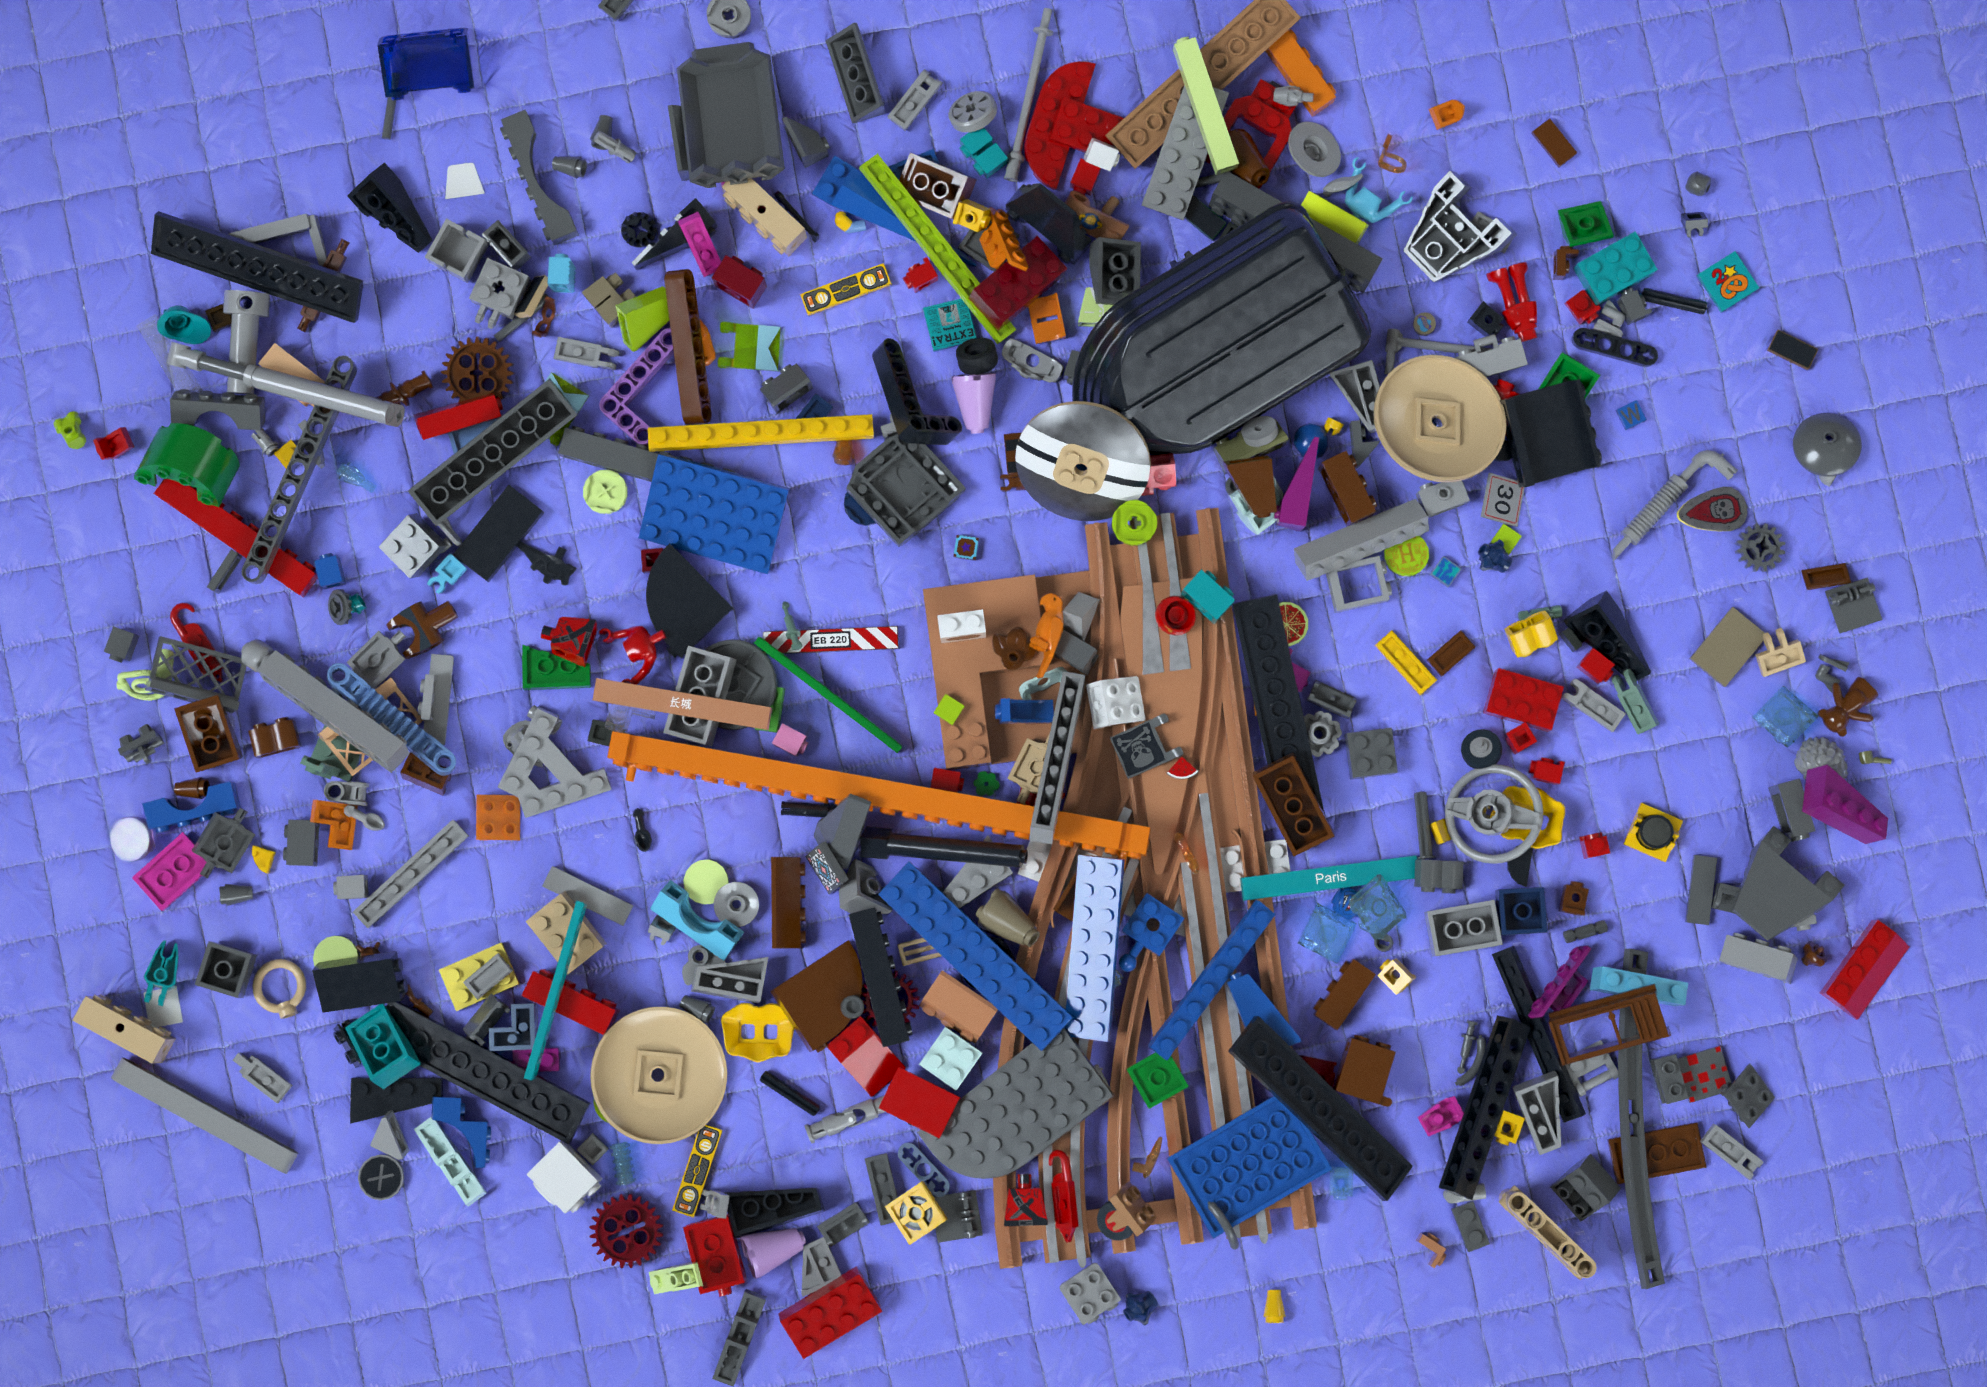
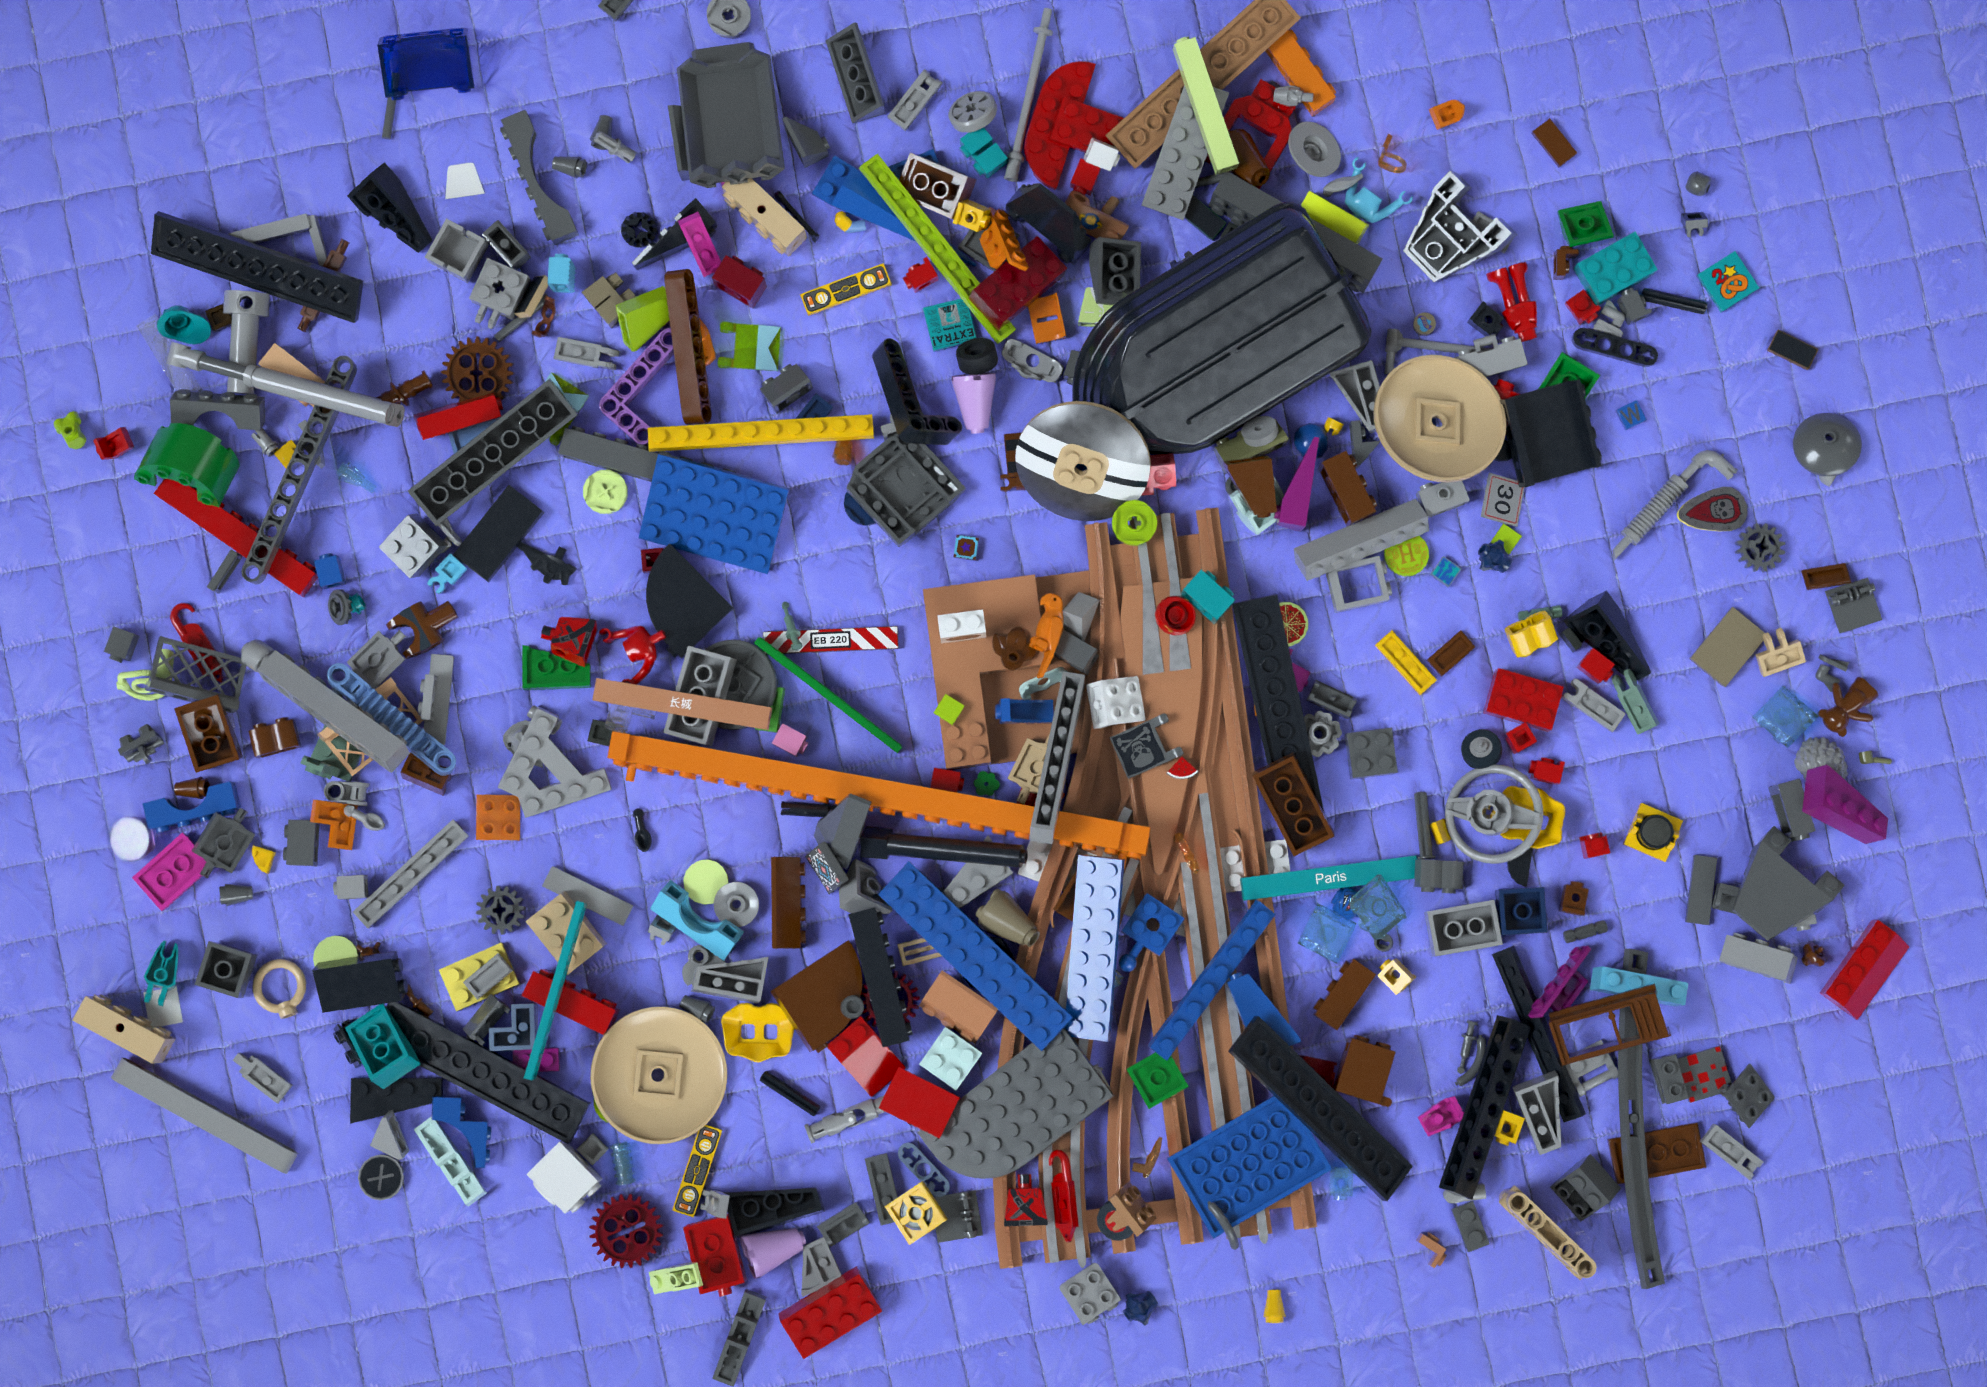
(491, 911): none -> dark grey gear

